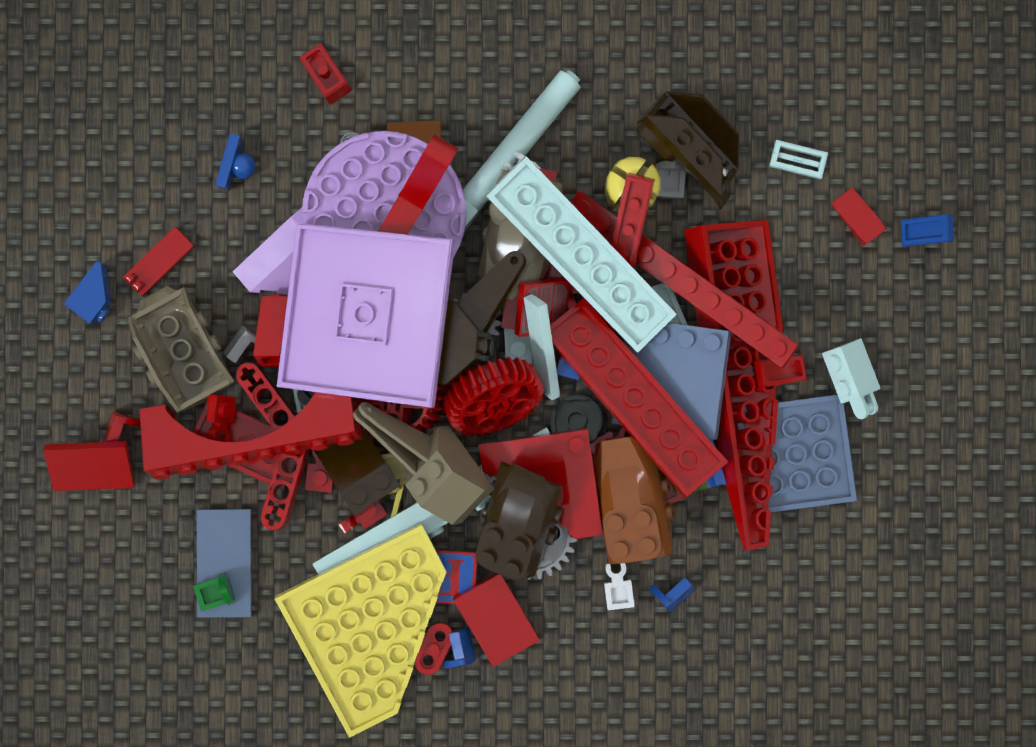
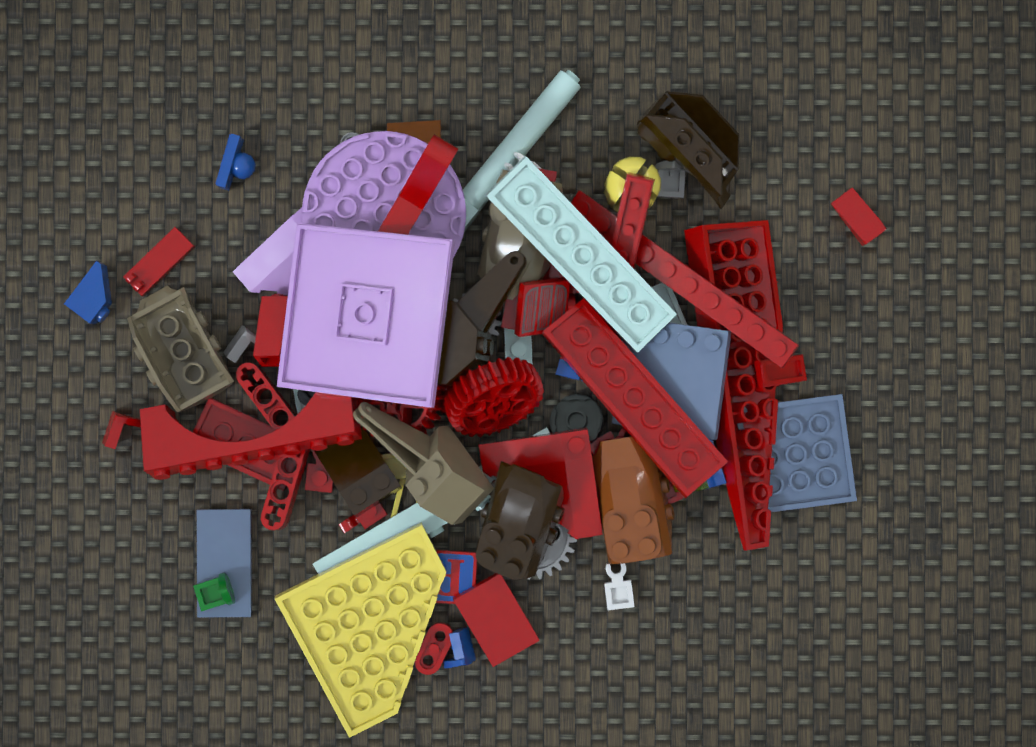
(89, 466): red tile -> none
(220, 413): red plate -> none
(325, 74): red slope -> none
(542, 344): light aqua tile -> none
(674, 596): blue tile -> none
(794, 169): light aqua tile -> none
(853, 377): light aqua brick -> none
(927, 230): blue tile -> none

